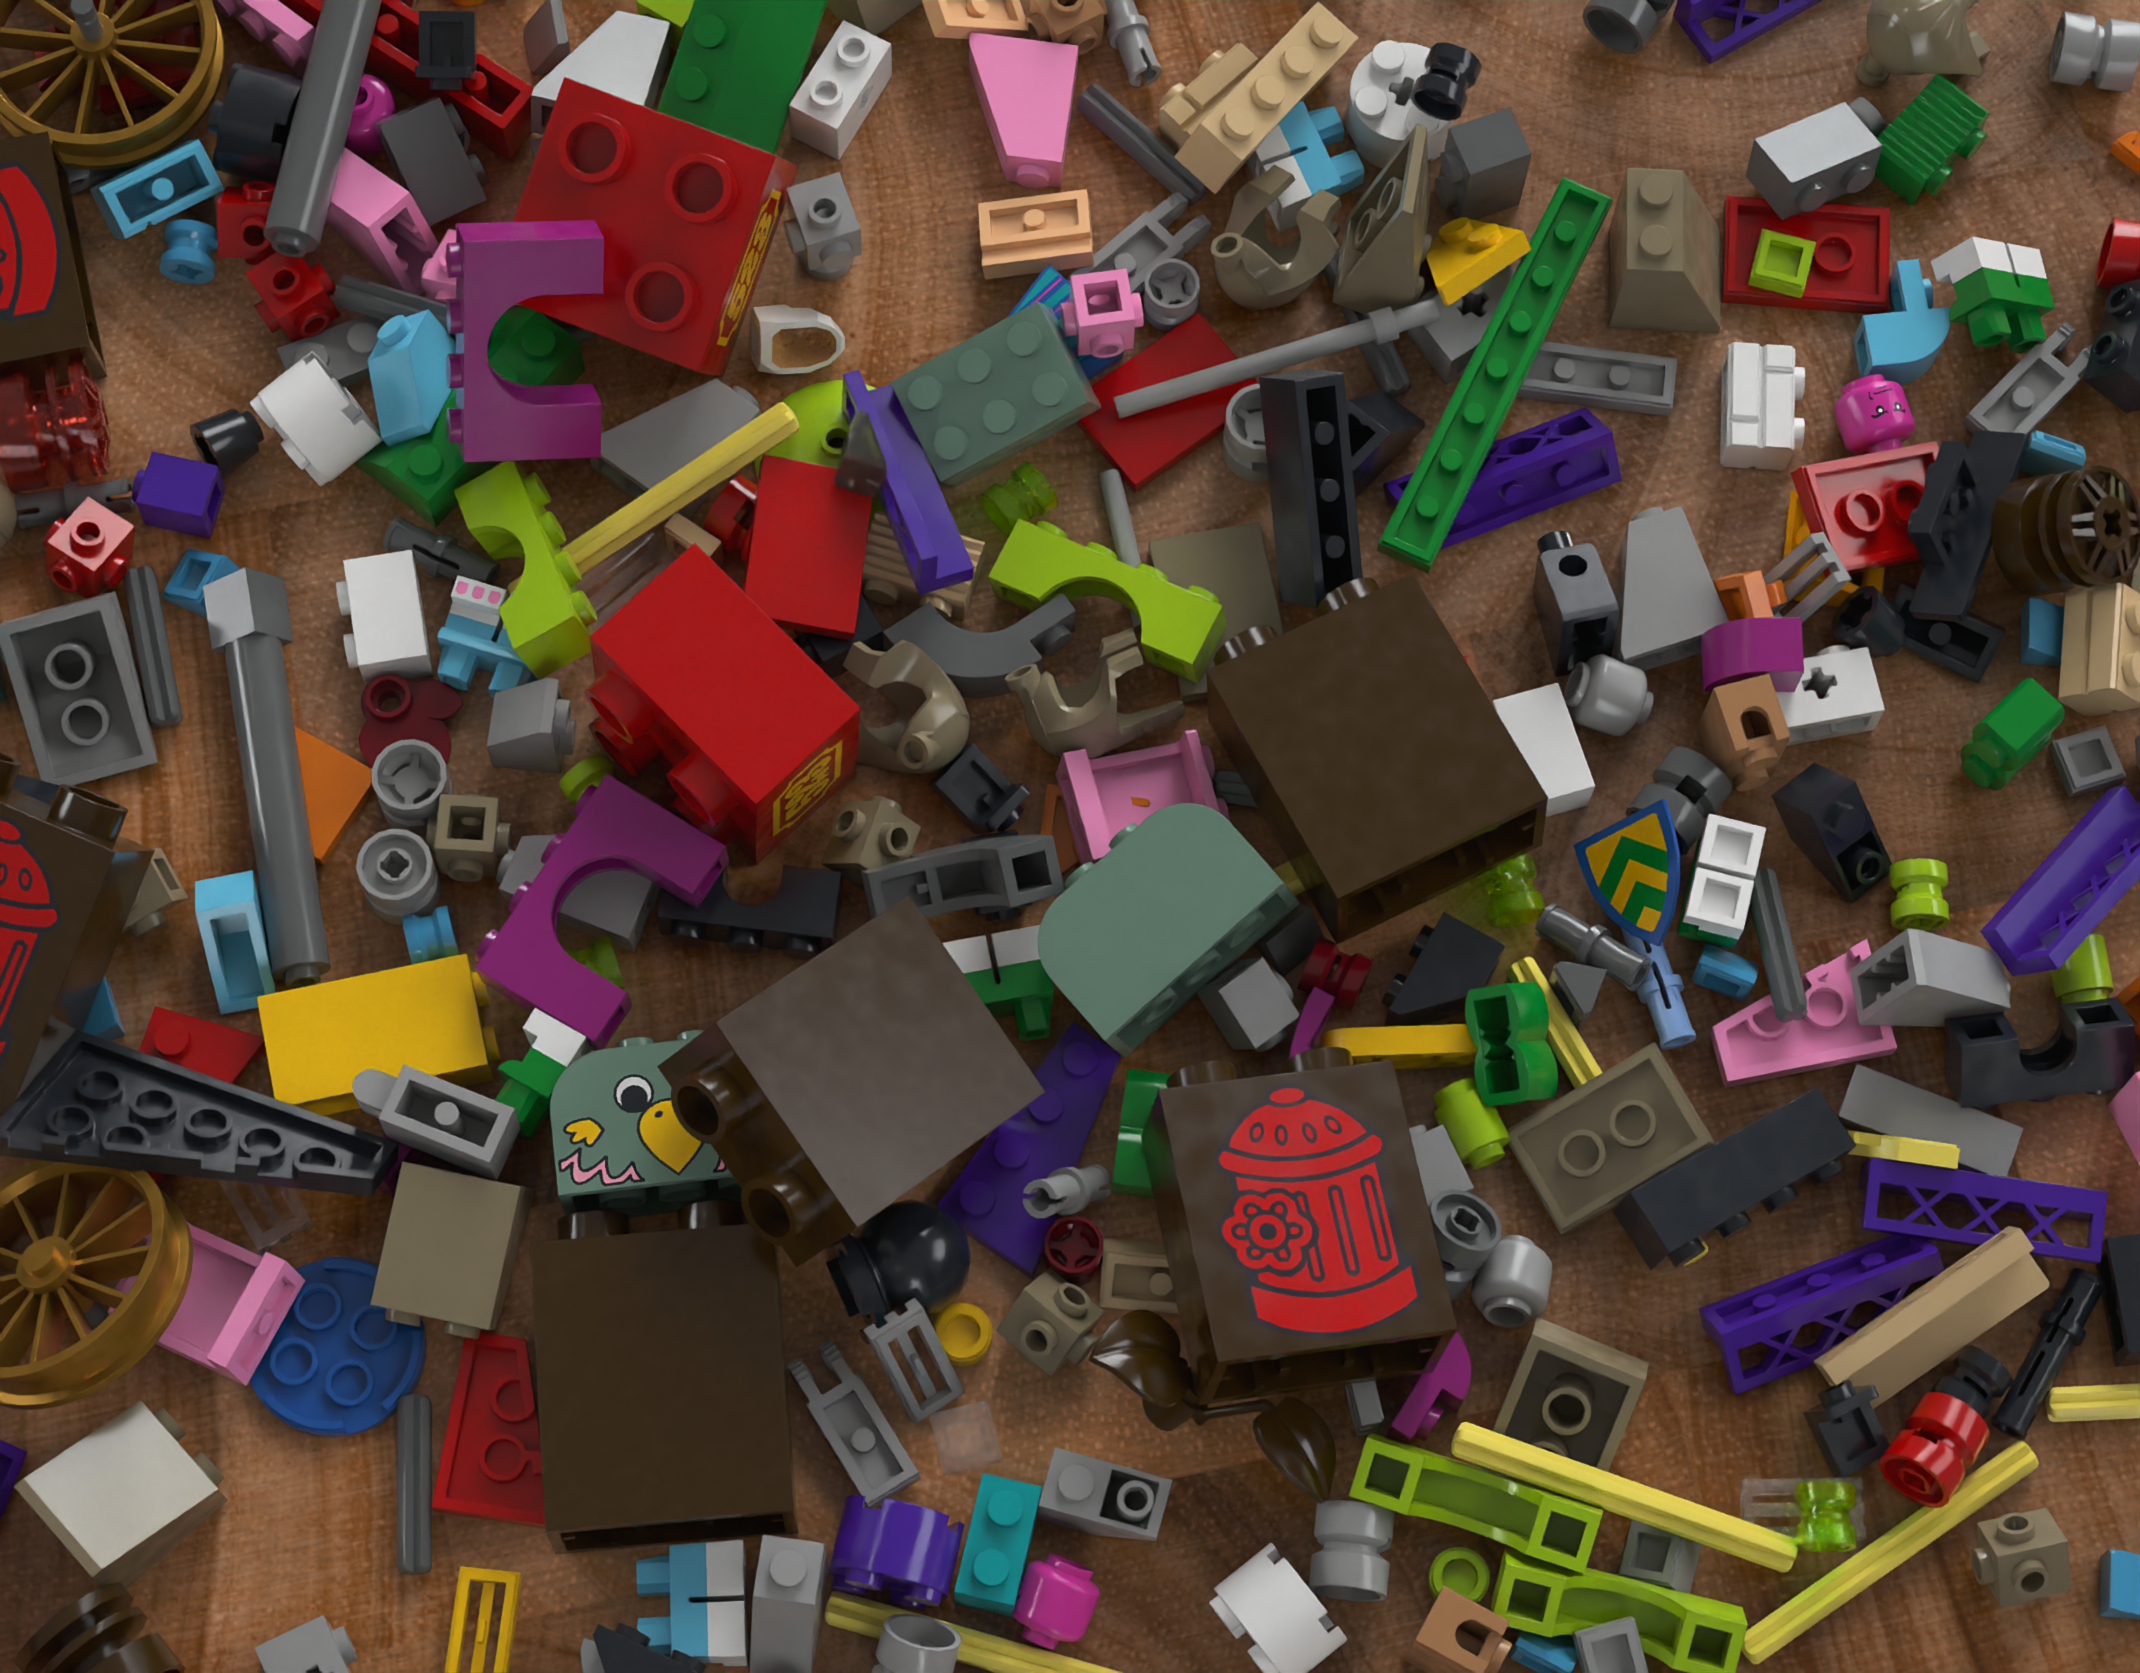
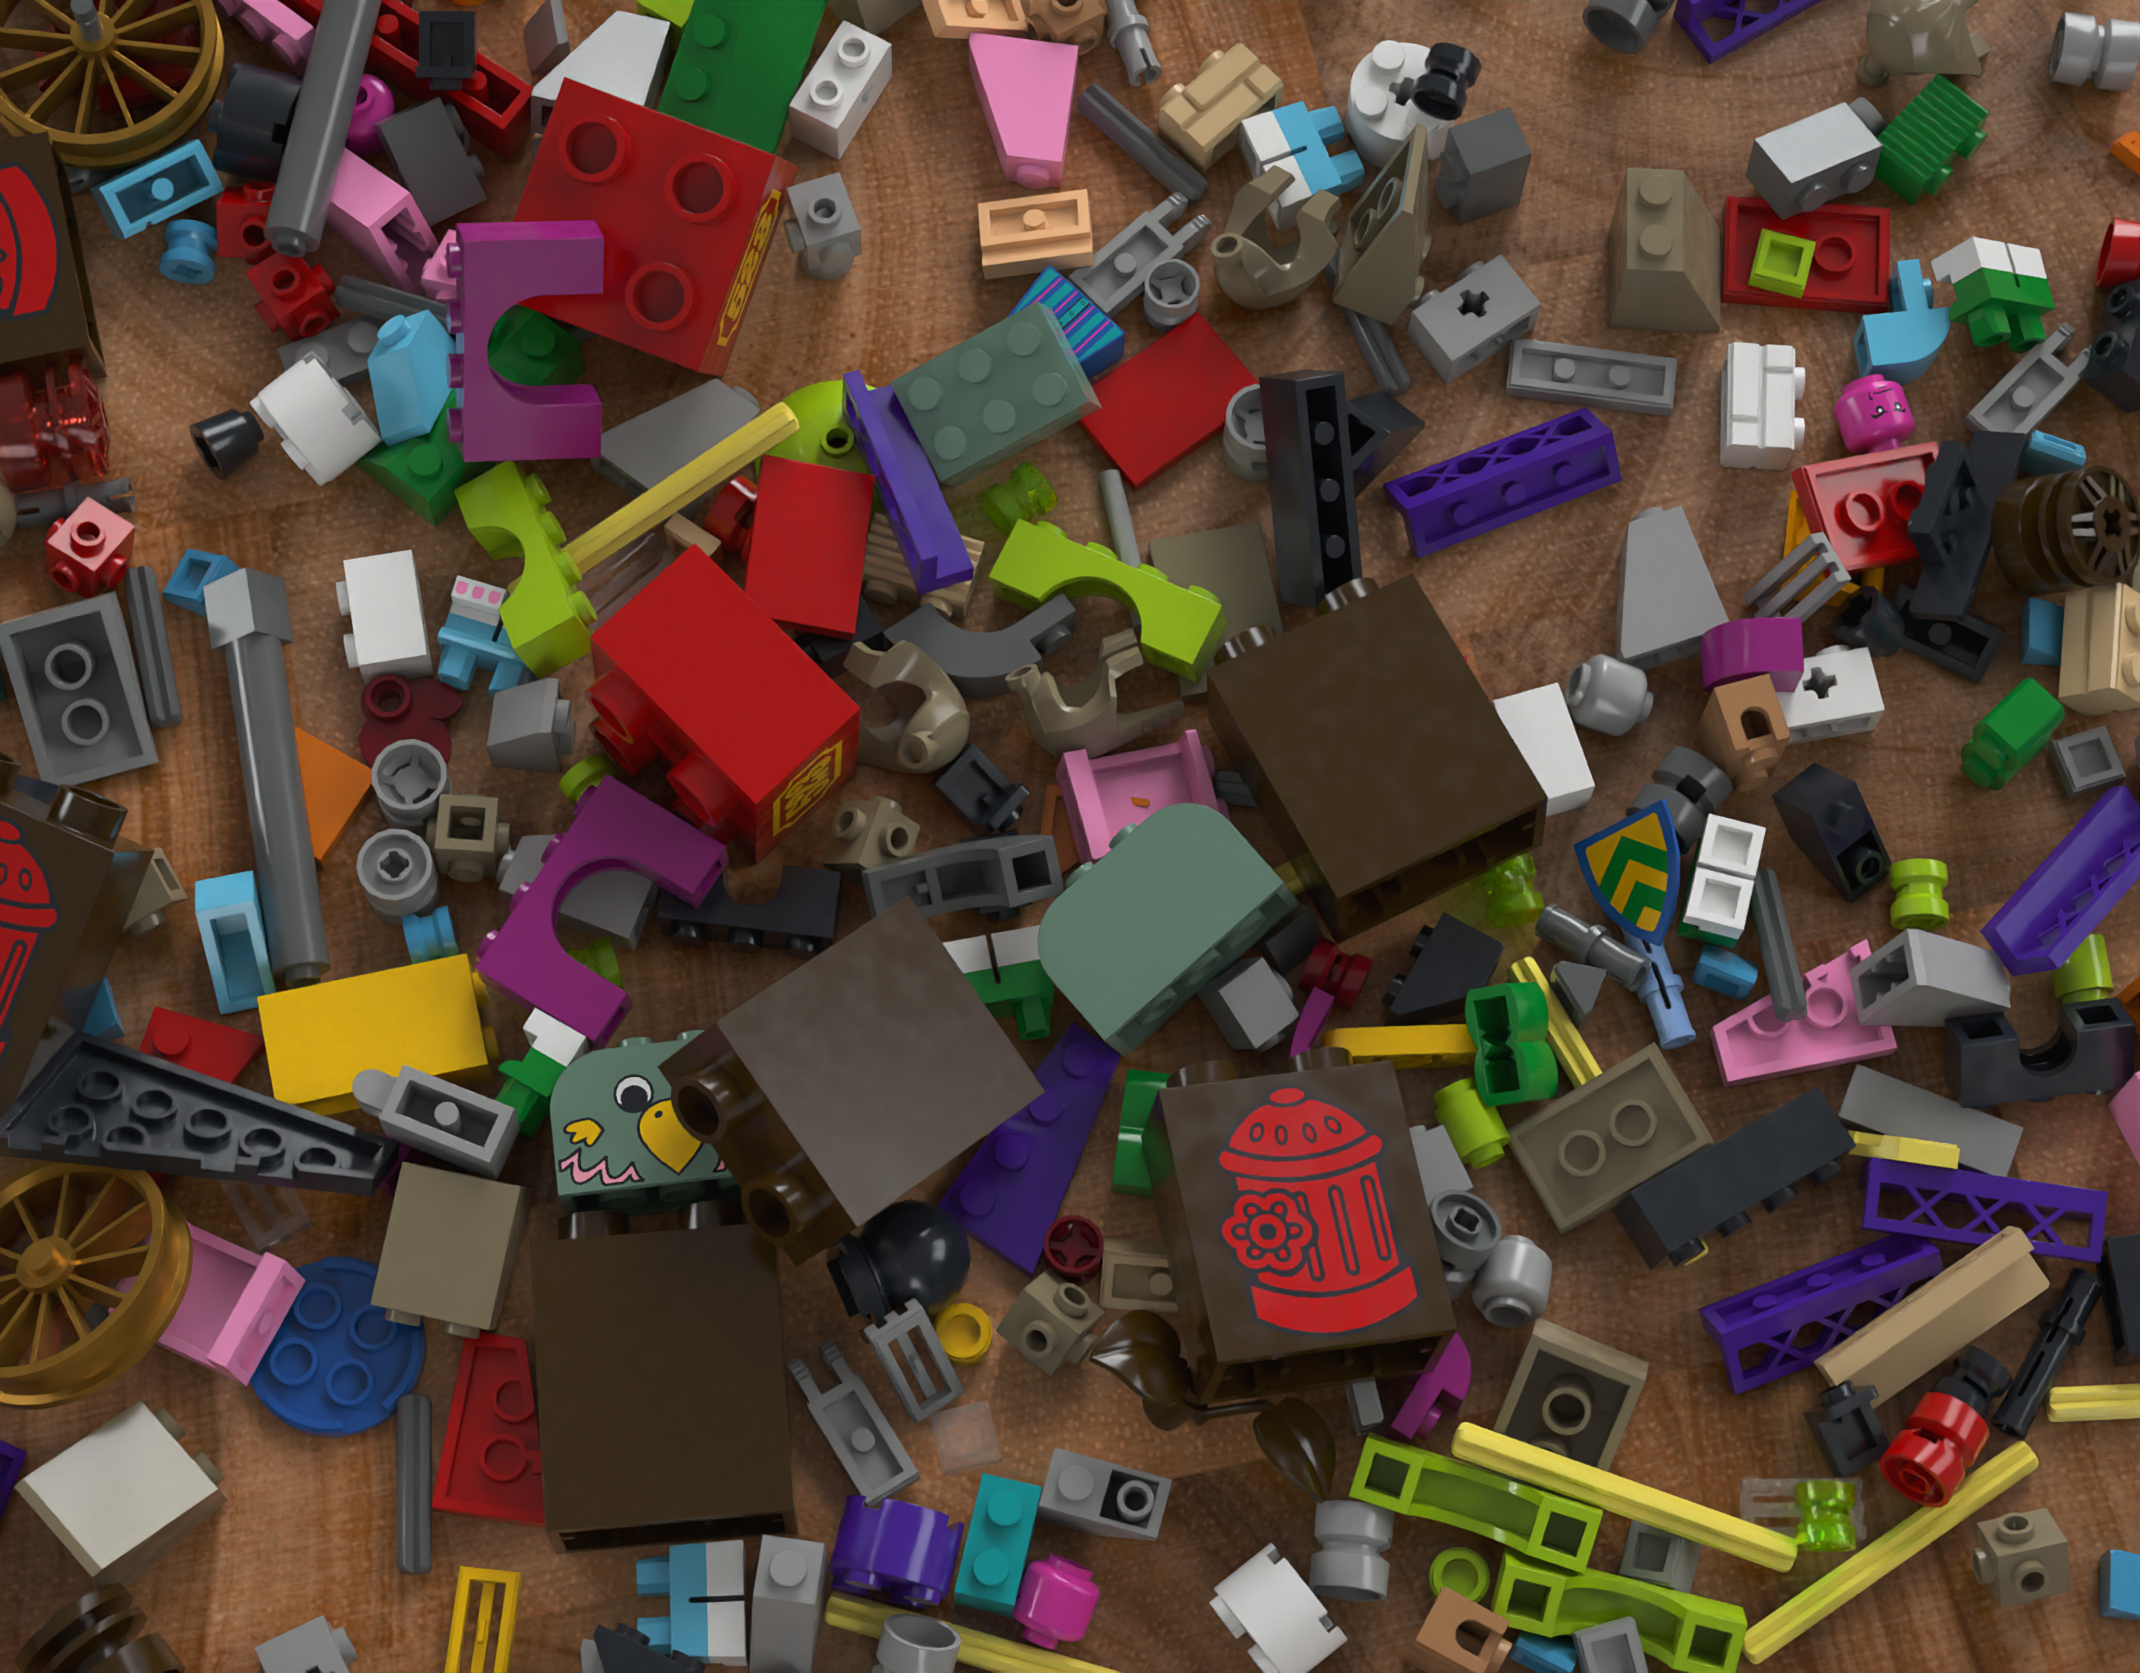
(179, 494): dark purple brick -> none
(439, 553): dark grey pin -> none
(793, 339): rock -> none
(861, 460): clear smoke slope -> none
(1067, 1191): light grey pin -> none
(1102, 313): bright pink brick -> none
(1265, 97): tan arch -> none
(1381, 326): light grey bar -> none
(1470, 254): yellow wing -> none
(1494, 375): green tile -> none
(1573, 602): black torso -> none
(1748, 596): orange tile -> none

